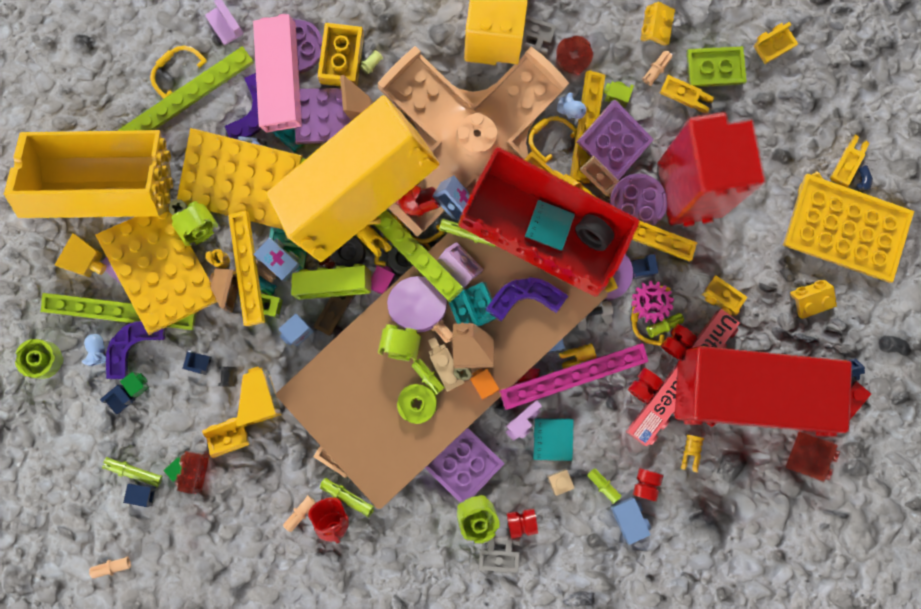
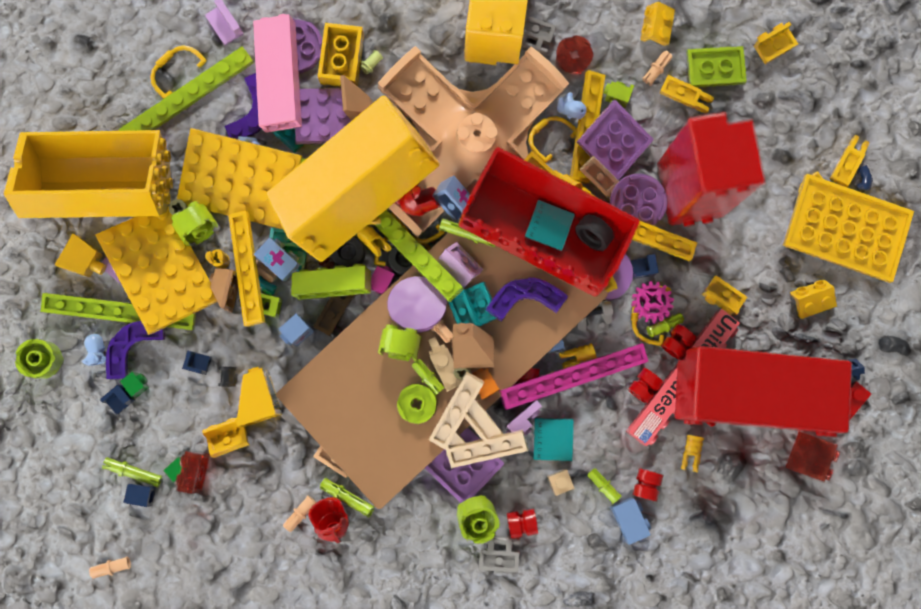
(493, 441): none -> tan plate

